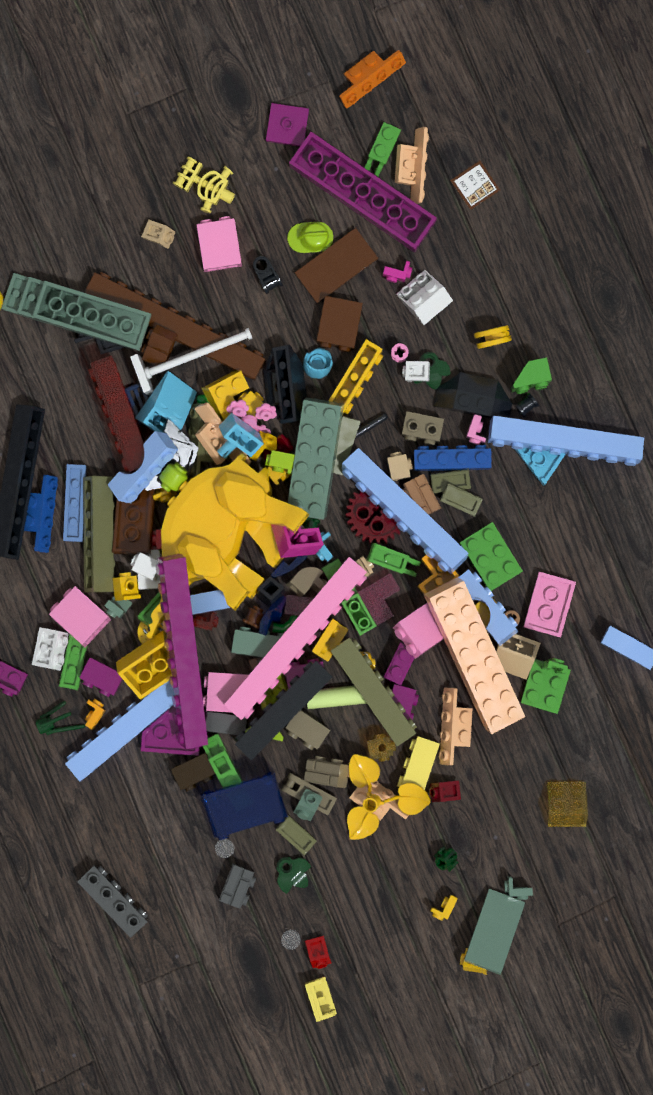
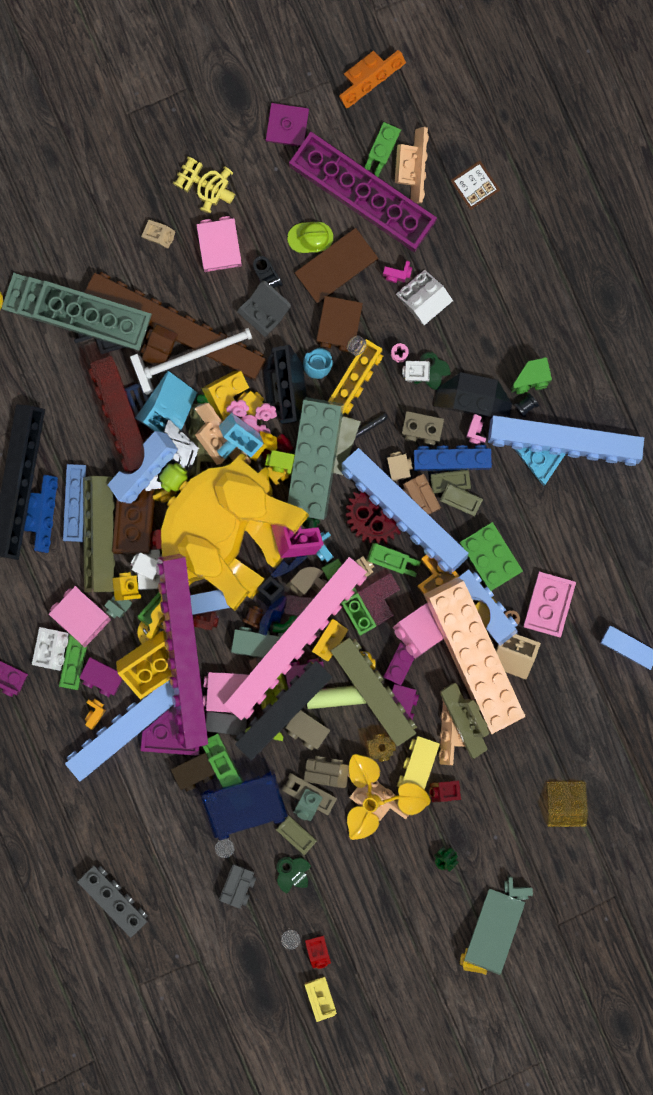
(46, 723): dark green plant -> none
(264, 308): none -> dark grey bracket
(356, 345): none -> clear tile
(447, 905): yellow bracket -> none
(466, 719): none -> olive bracket
(493, 336): yellow head -> none
(546, 685): bright green bracket -> none

